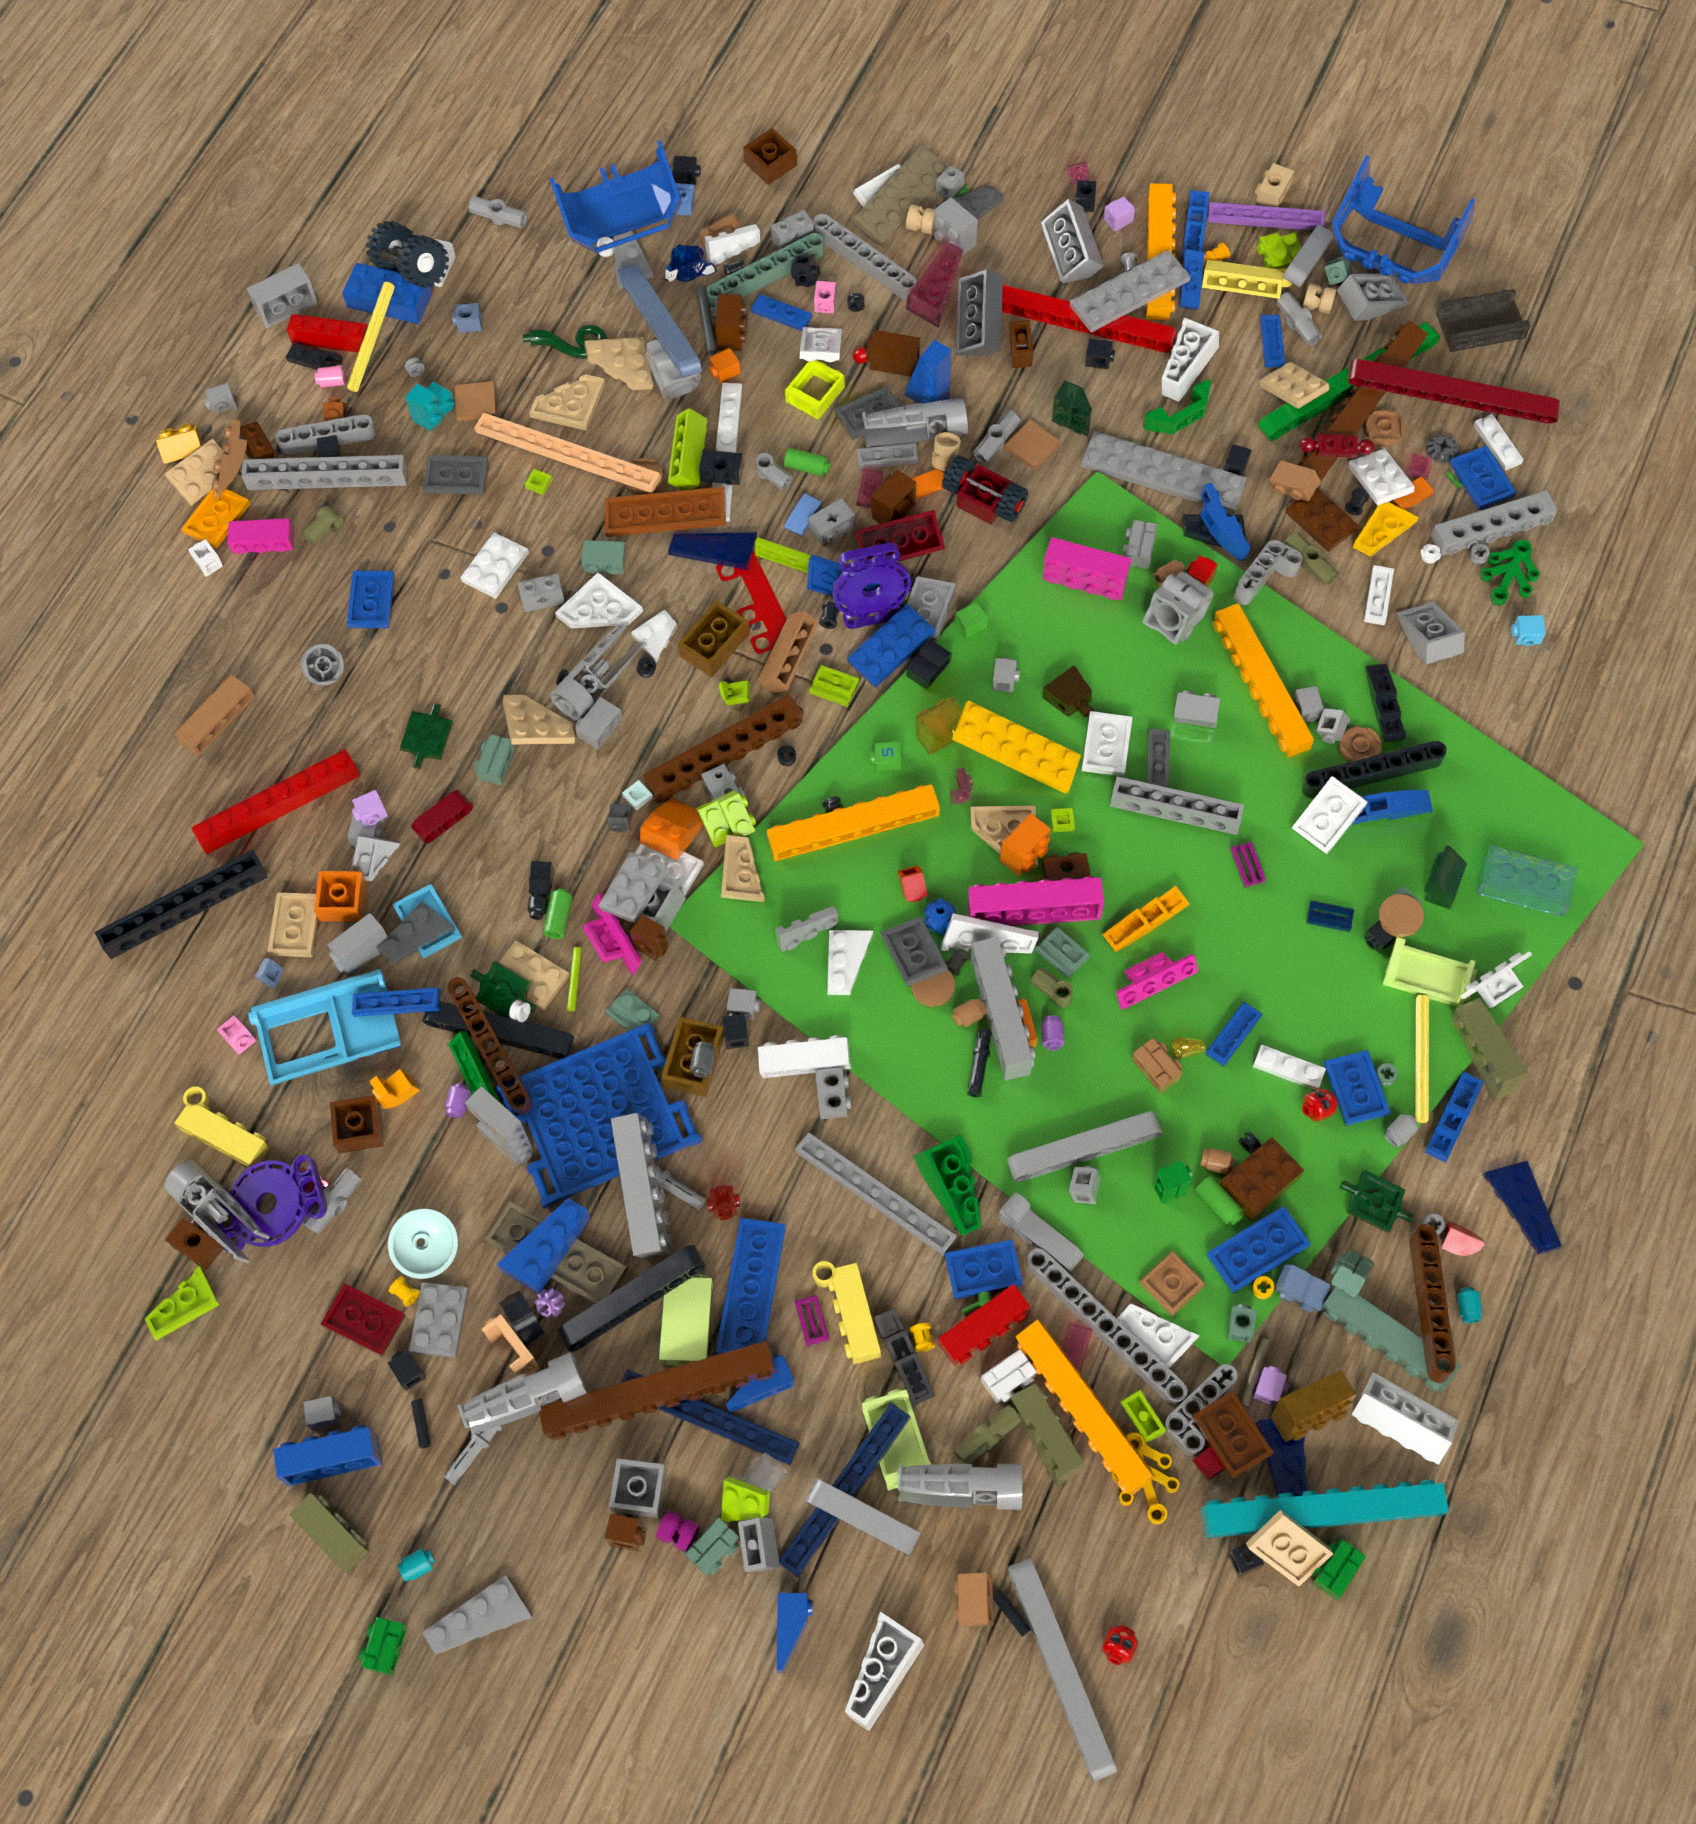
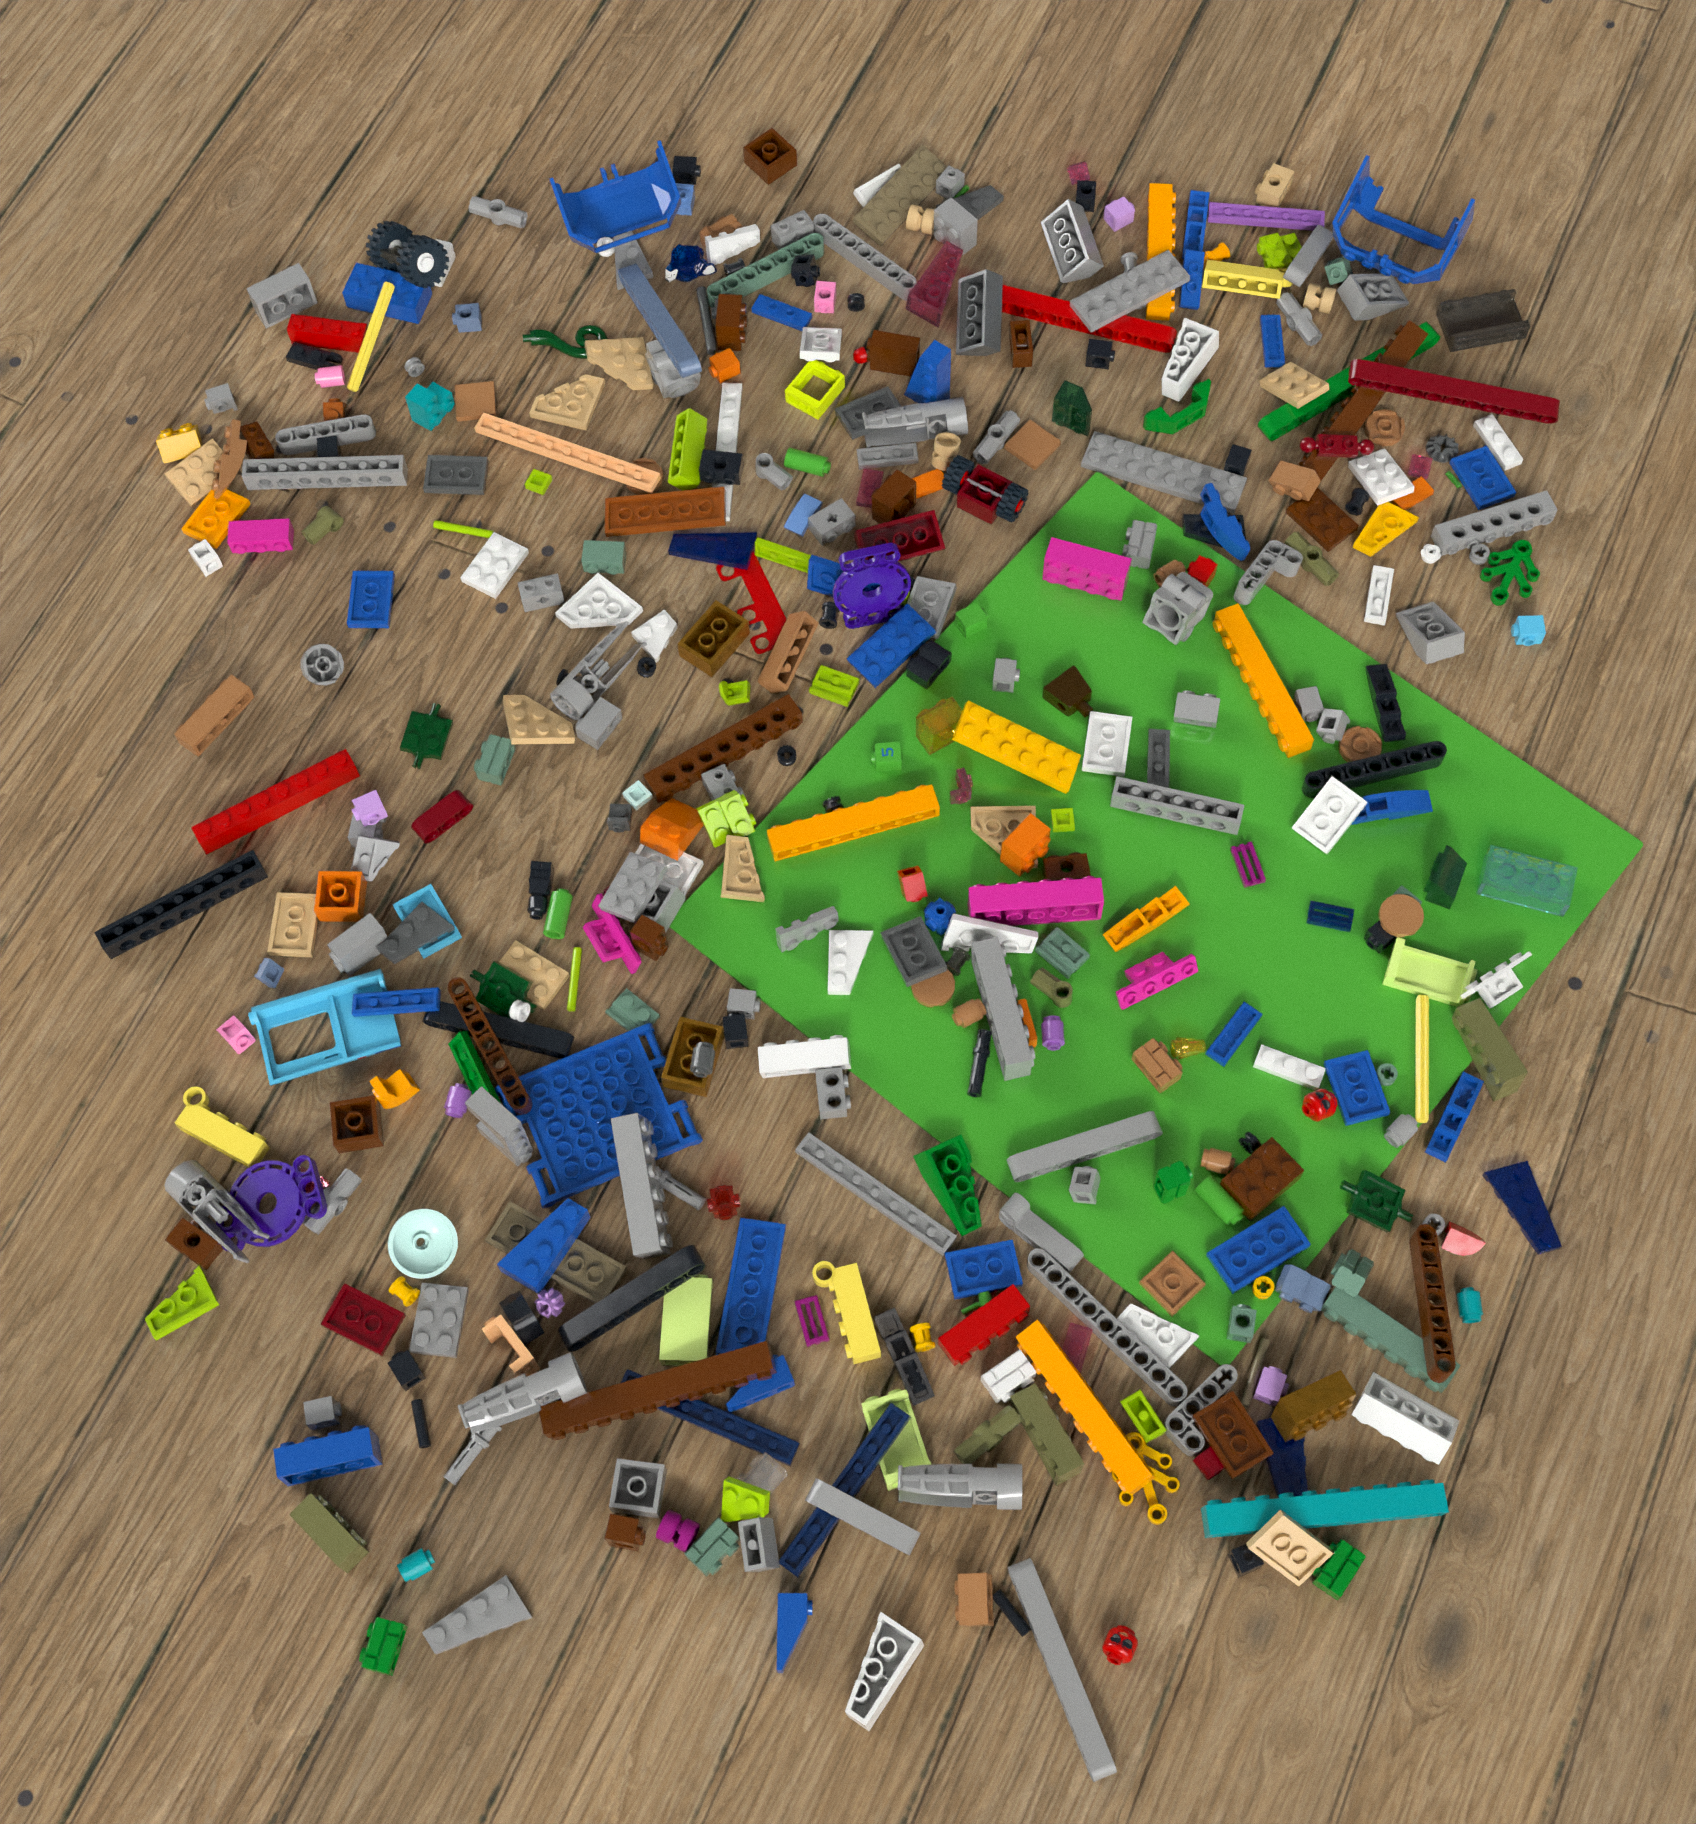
(462, 529): none -> lime bar

